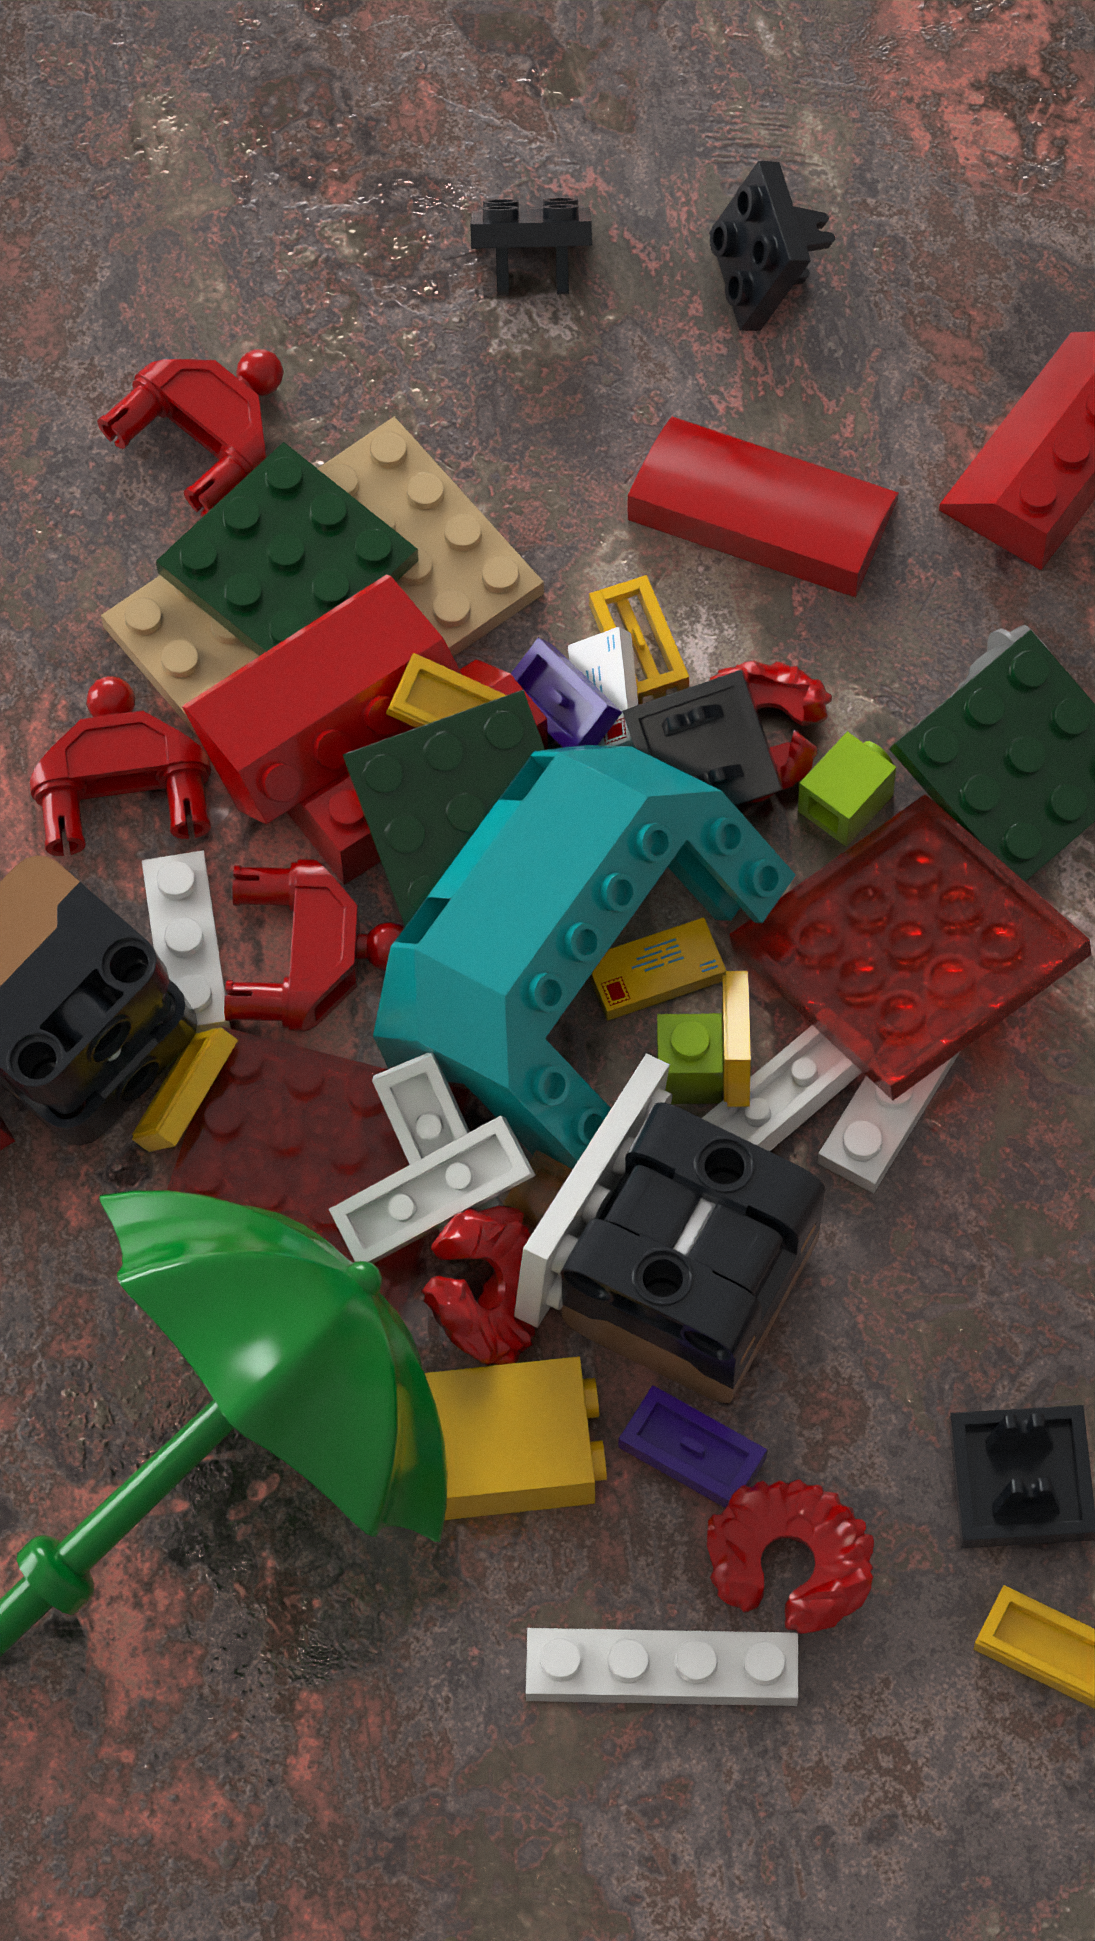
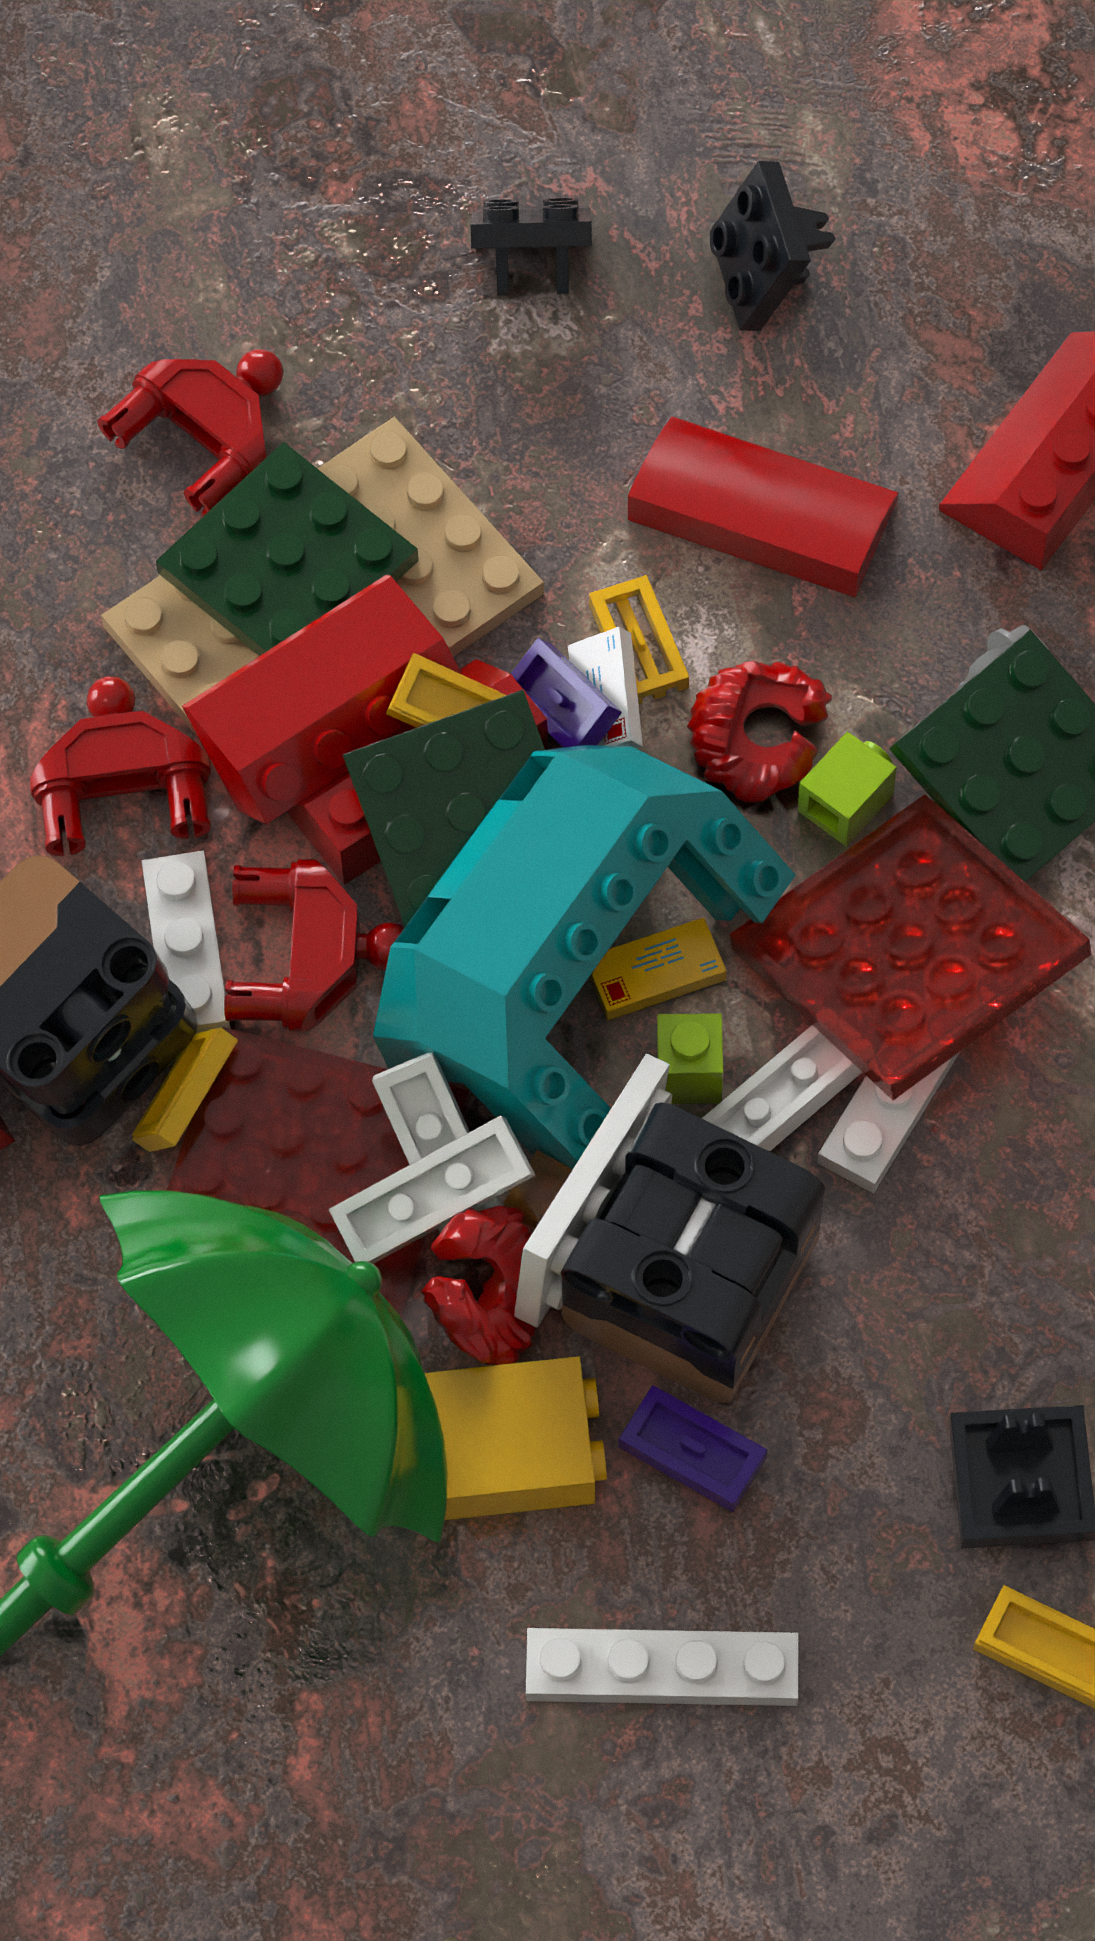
(711, 736): black plate -> none
(736, 1039): yellow tile -> none
(807, 1516): red piece -> none

